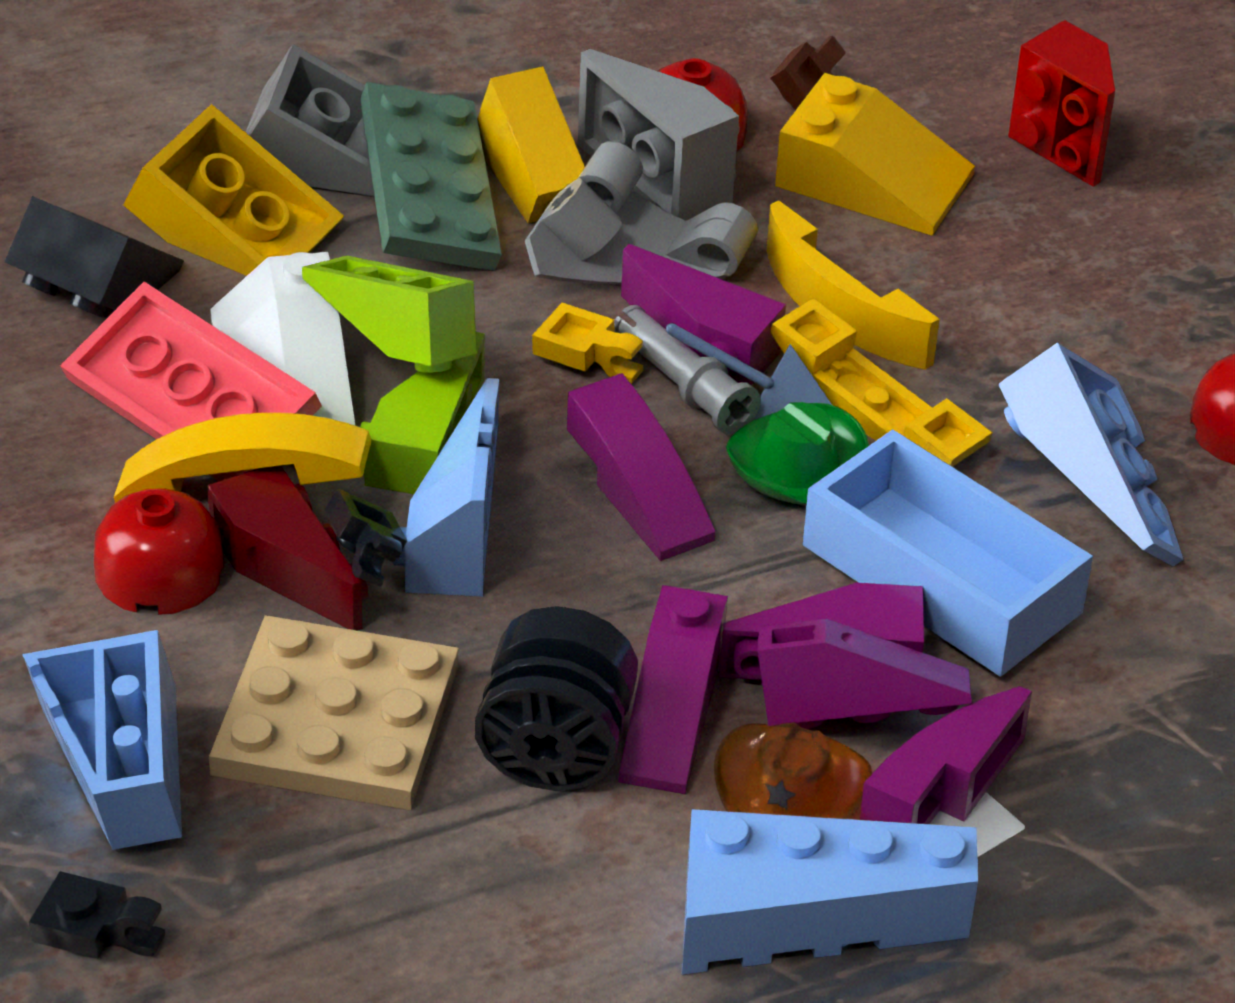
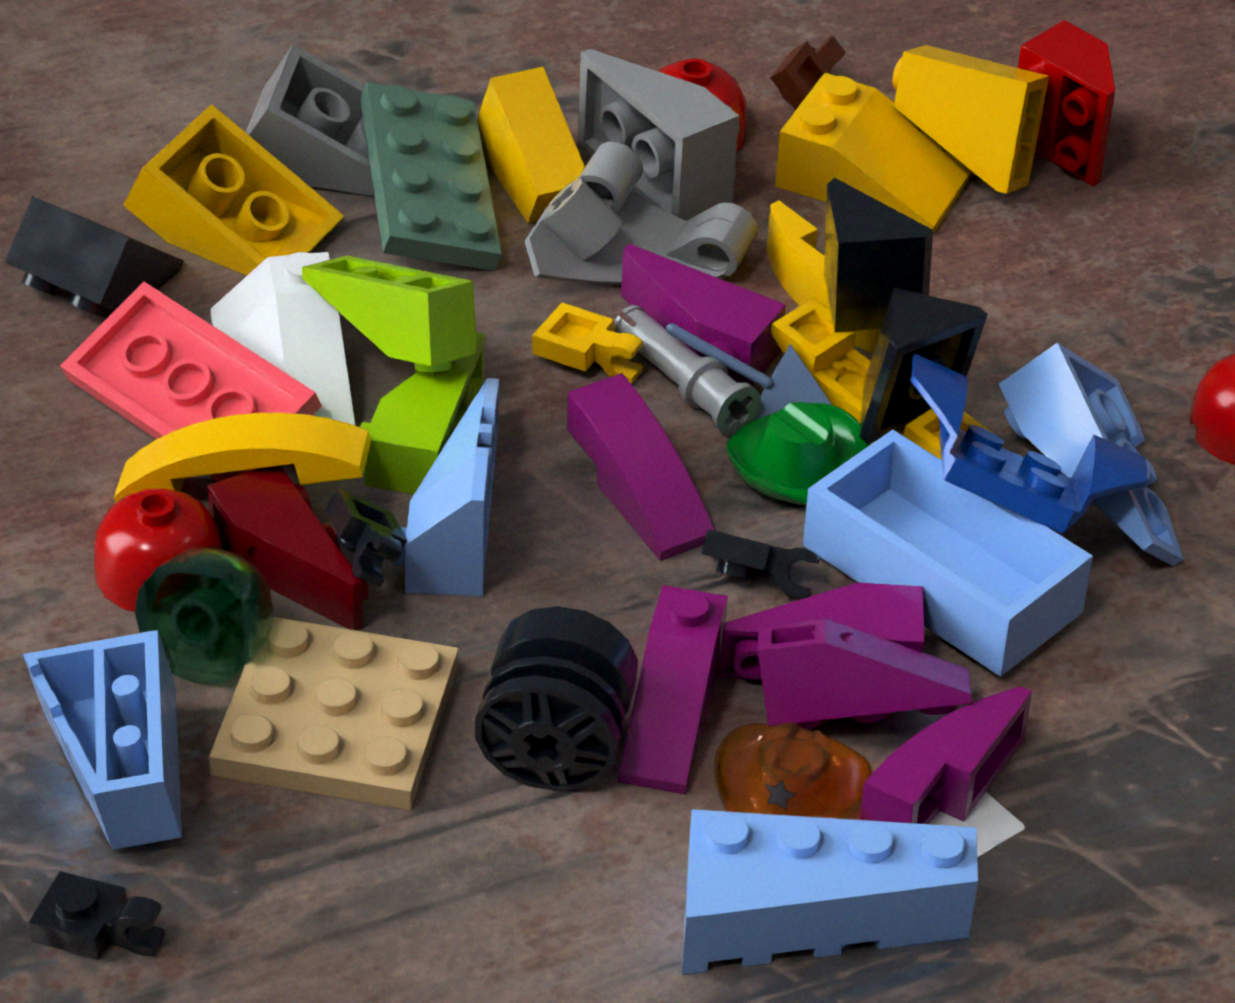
(208, 613): none -> clear green cylinder
(742, 557): none -> black plate
(868, 255): none -> black slope
(921, 326): none -> black slope
(974, 110): none -> yellow slope
(1019, 483): none -> blue piece

